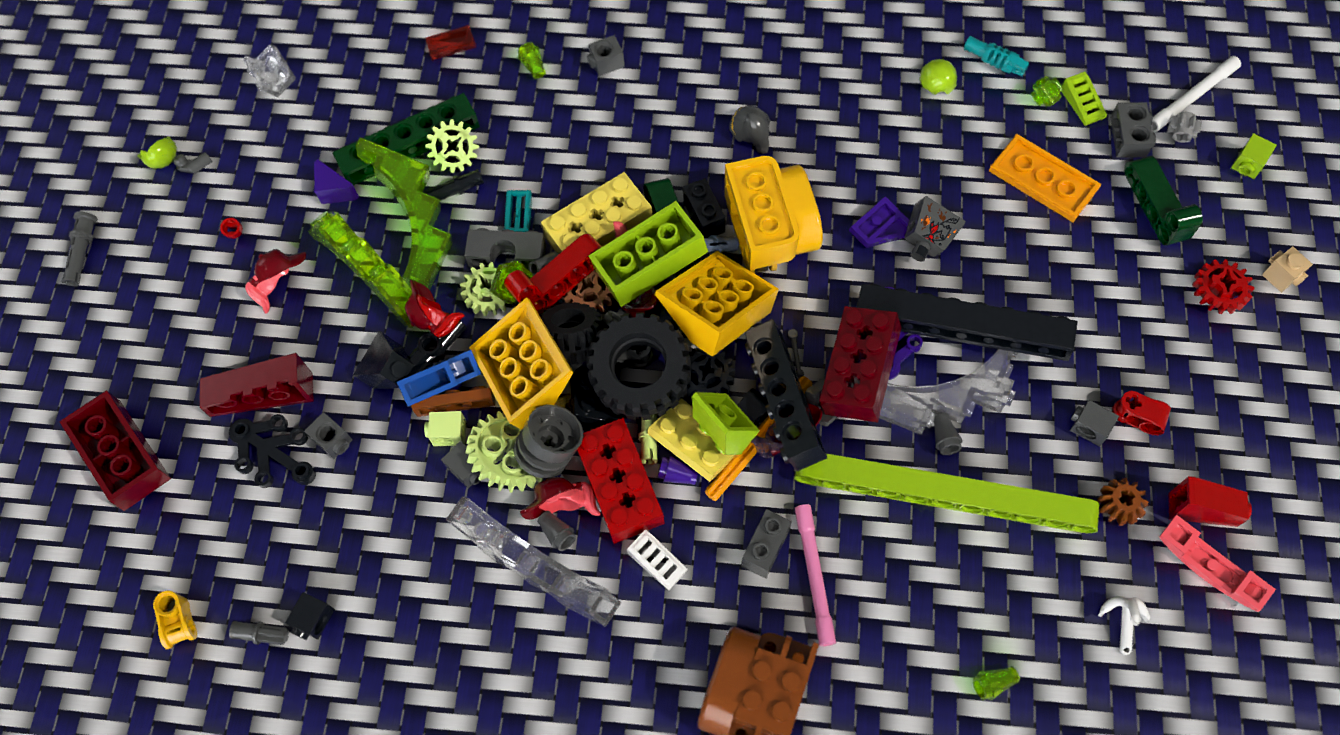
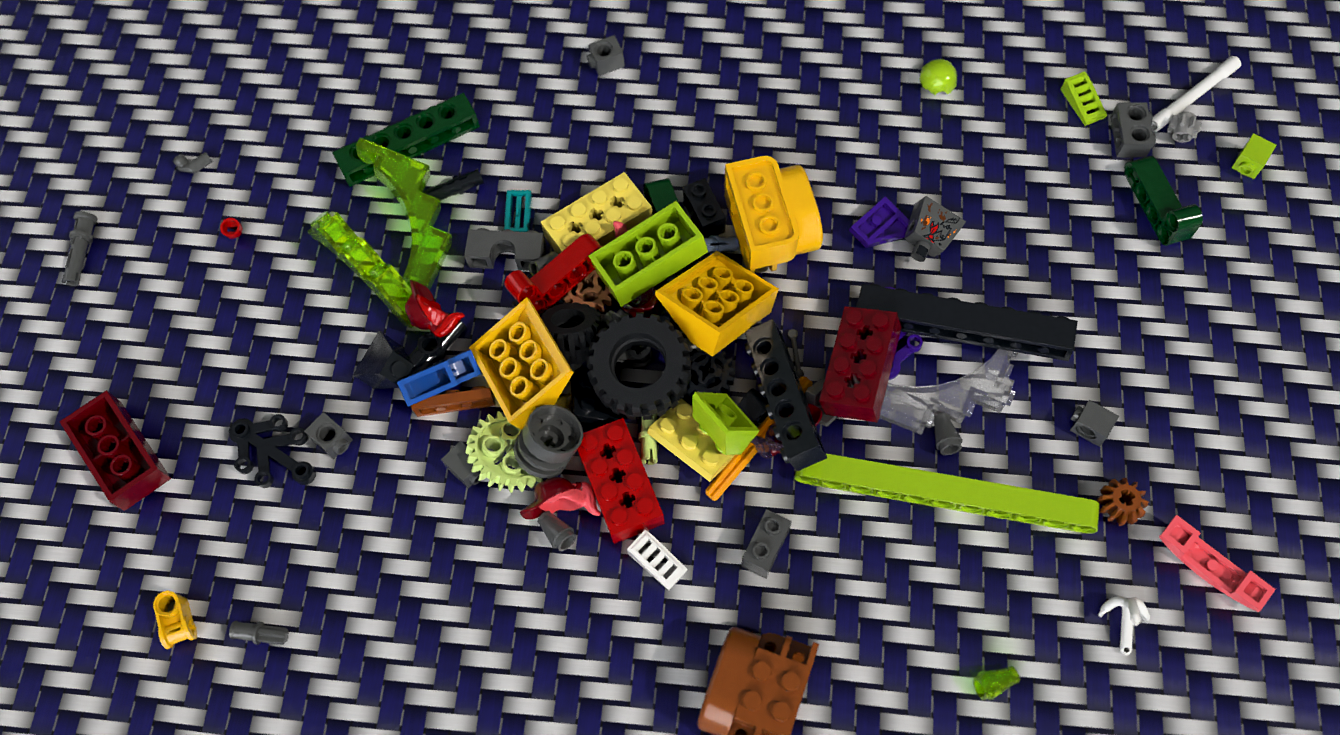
(159, 154): lime hair -> none
(257, 386): dark red wedge -> none
(267, 273): dark red hair -> none
(270, 71): clear bracket -> none
(309, 617): black brick -> none
(331, 186): dark purple slope -> none
(443, 138): yellowish green gear -> none
(445, 428): yellowish green brick -> none
(450, 42): clear red tile -> none
(481, 297): yellowish green gear -> none
(503, 270): clear neon green bracket -> none
(531, 59): clear neon green cone -> none
(533, 565): clear arch -> none
(675, 471): dark purple cone -> none
(751, 125): dark grey hair -> none
(823, 619): bright pink piece -> none
(997, 56): teal hinge -> none
(1045, 177): light orange tile -> none
(1046, 91): clear neon green gear -> none
(1143, 412): red piece -> none
(1209, 503): red slope -> none
(1223, 286): red gear -> none
(1287, 269): tan brick -> none

